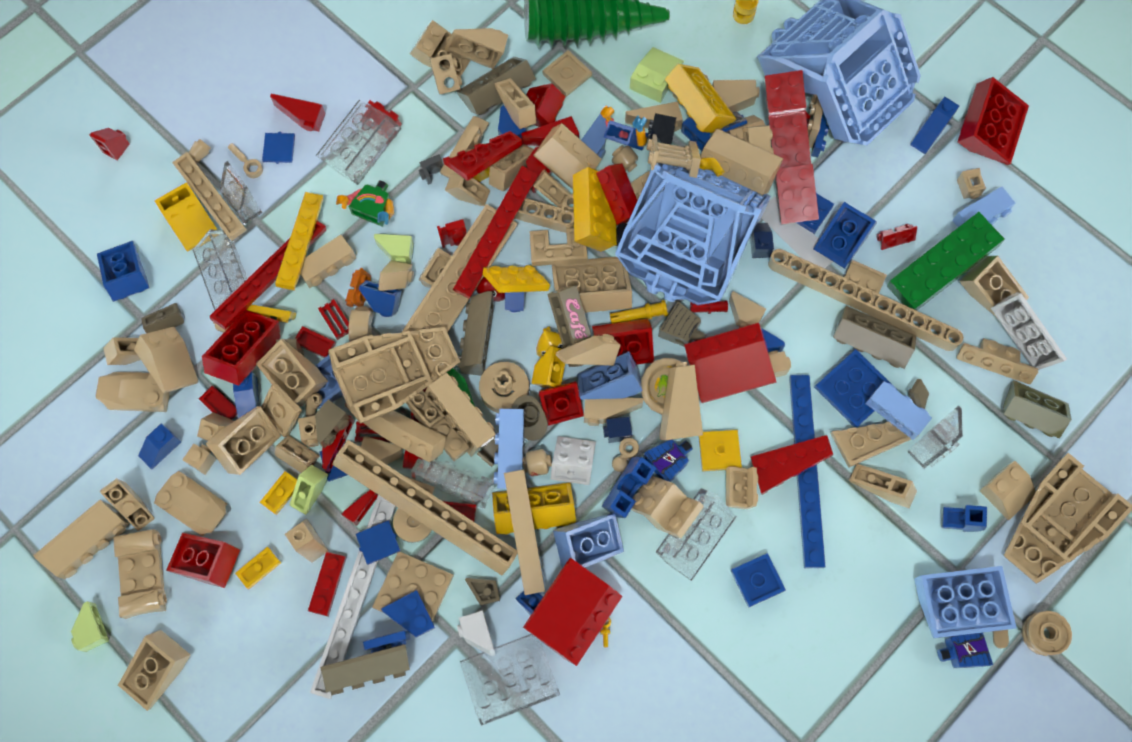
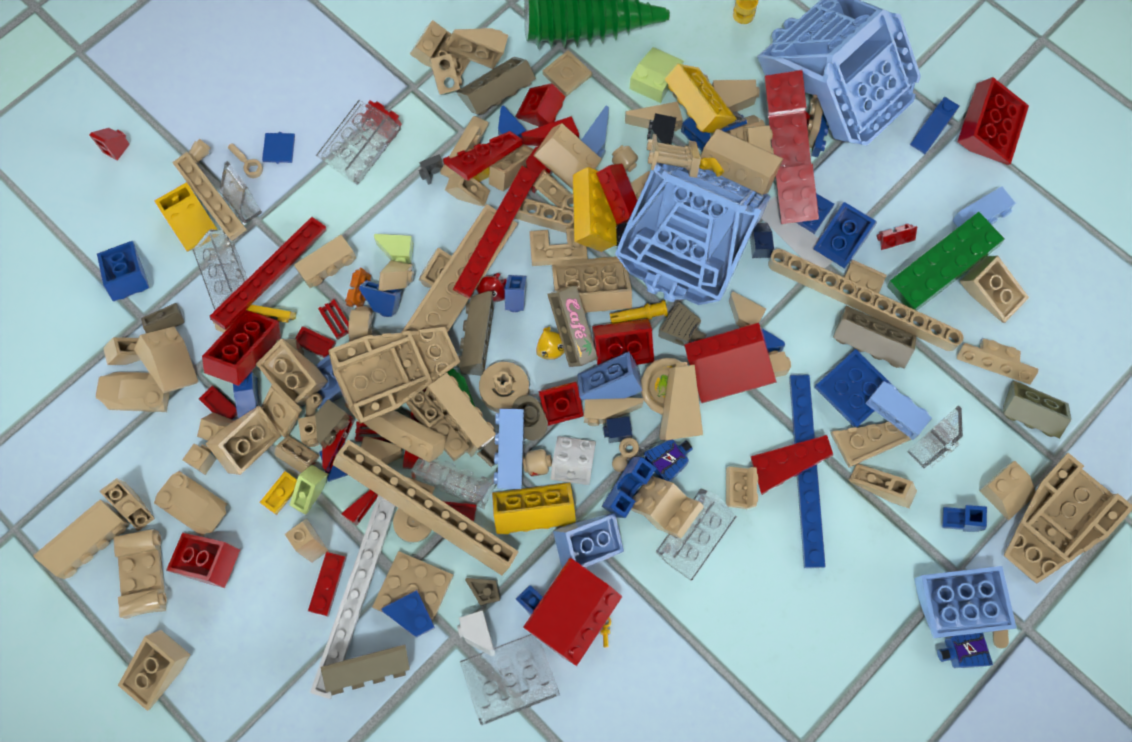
(88, 629): yellowish green slope -> none
(158, 446): blue slope -> none
(258, 568): yellow plate -> none
(299, 241): yellow plate -> none
(304, 113): red slope -> none
(369, 203): green torso -> none
(377, 542): blue piece -> none
(380, 643): blue plate -> none
(452, 233): red plate -> none
(515, 279): yellow plate -> none
(517, 103): tan slope -> none
(524, 532): tan tile -> none
(548, 370): yellow slope -> none
(591, 351): tan slope -> none
(625, 134): torso -> none
(719, 450): yellow plate -> none
(720, 306): red axle -> none
(758, 580): blue plate -> none
(919, 394): dark tan piece -> none
(971, 183): tan window -> none
(1028, 332): white slope -> none
(1059, 631): tan wheel -> none

